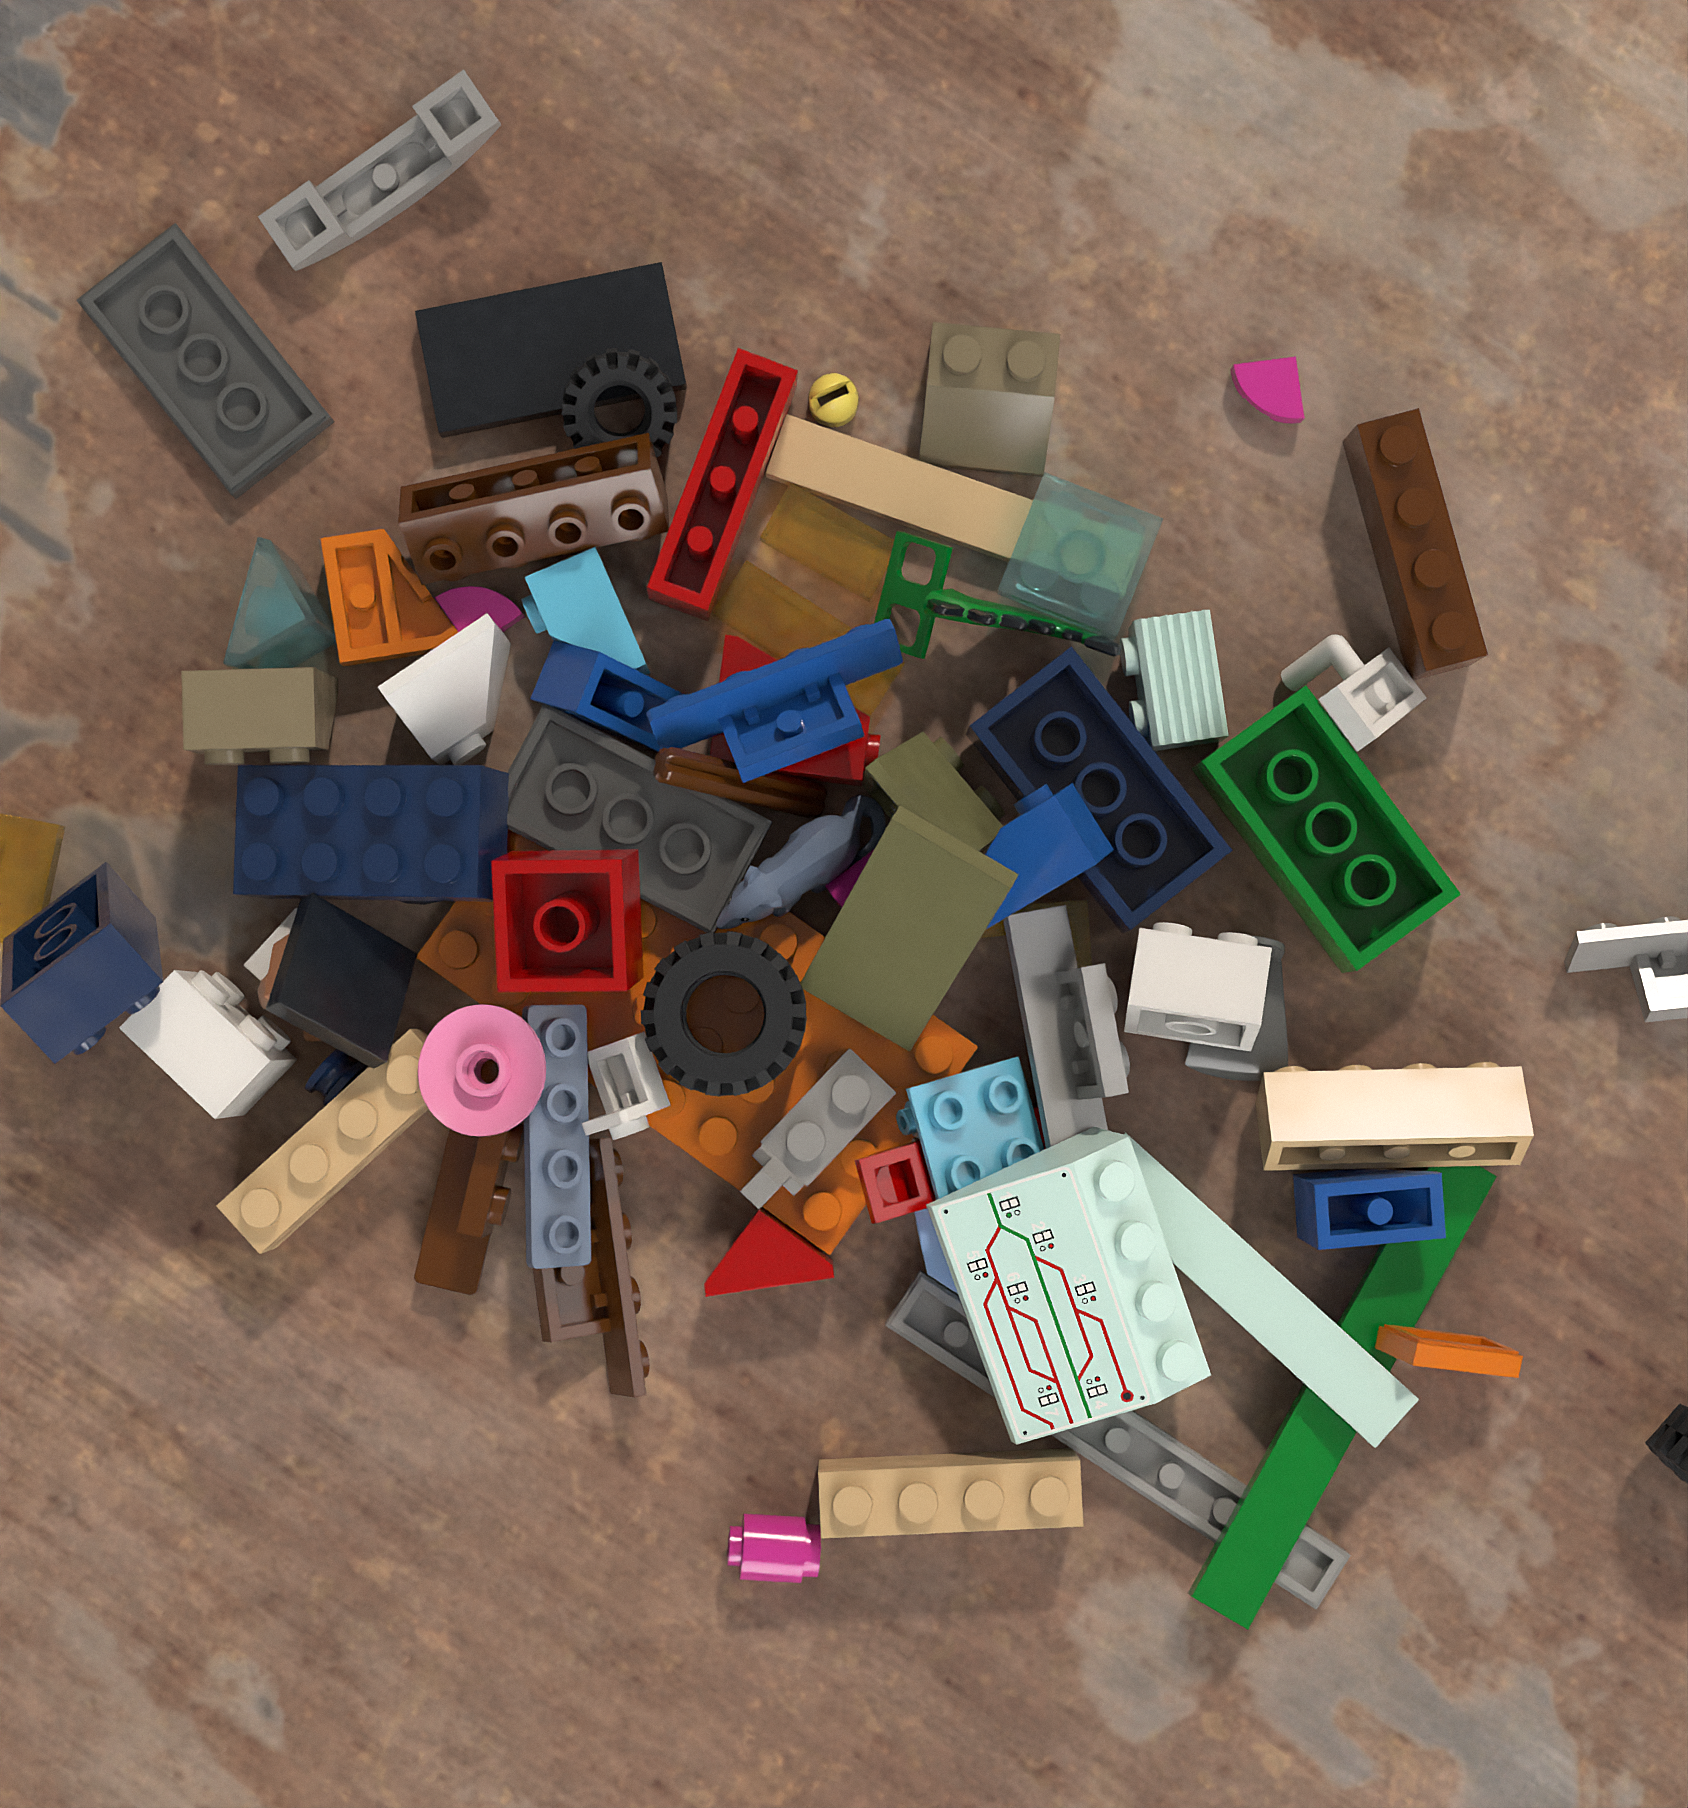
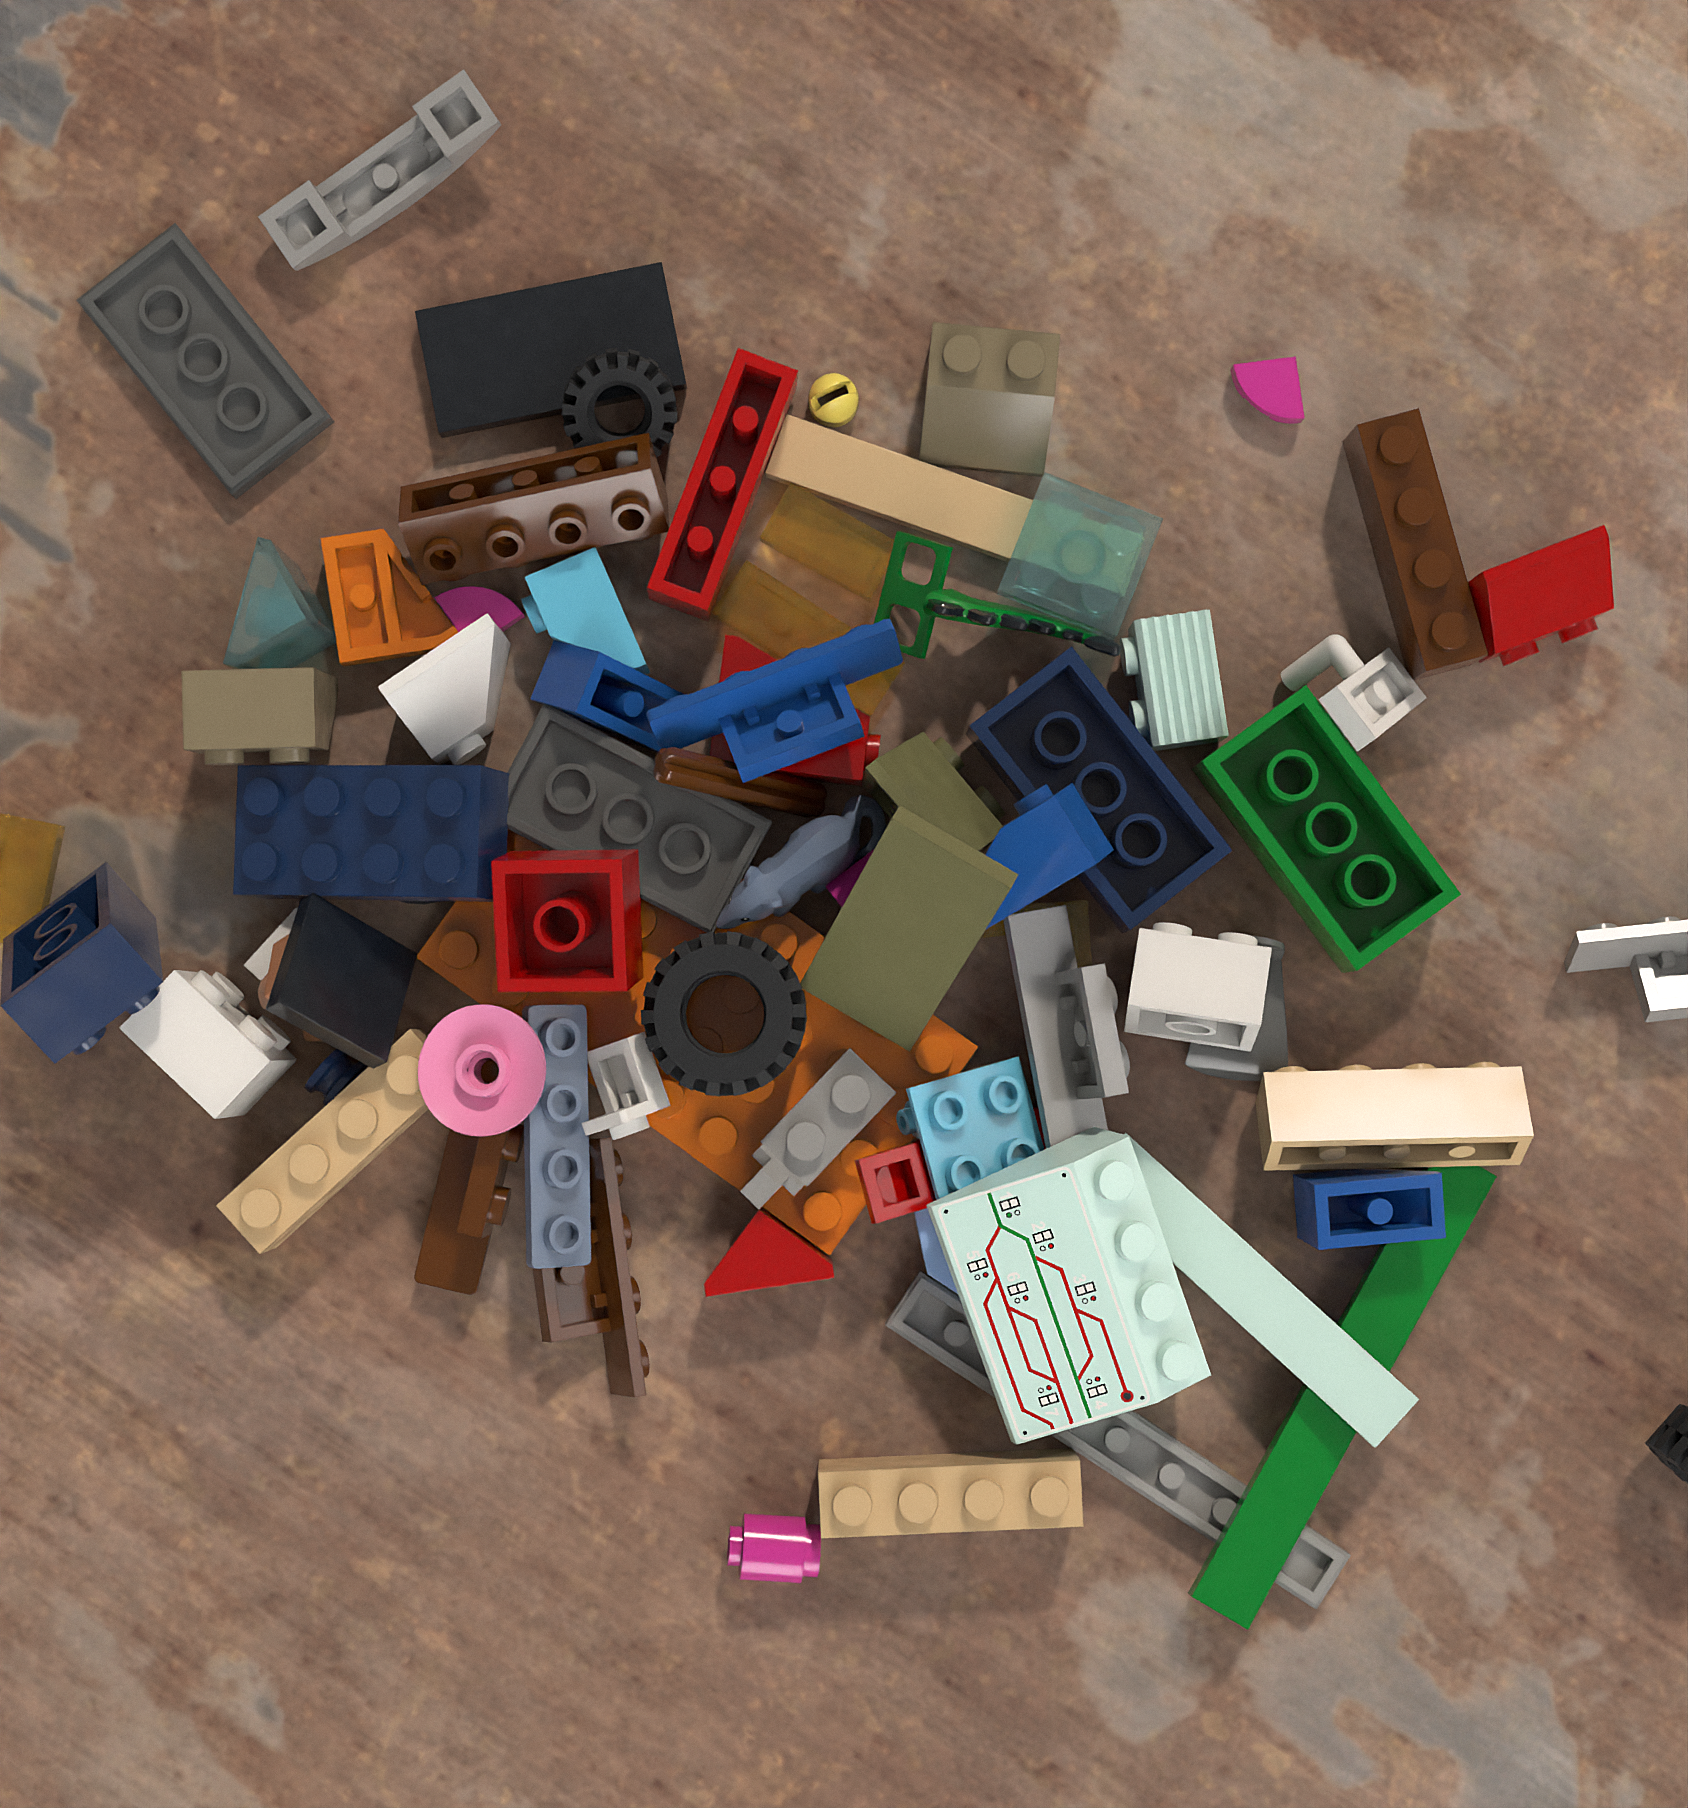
(1448, 1351): orange tile -> none
(1544, 595): none -> red slope

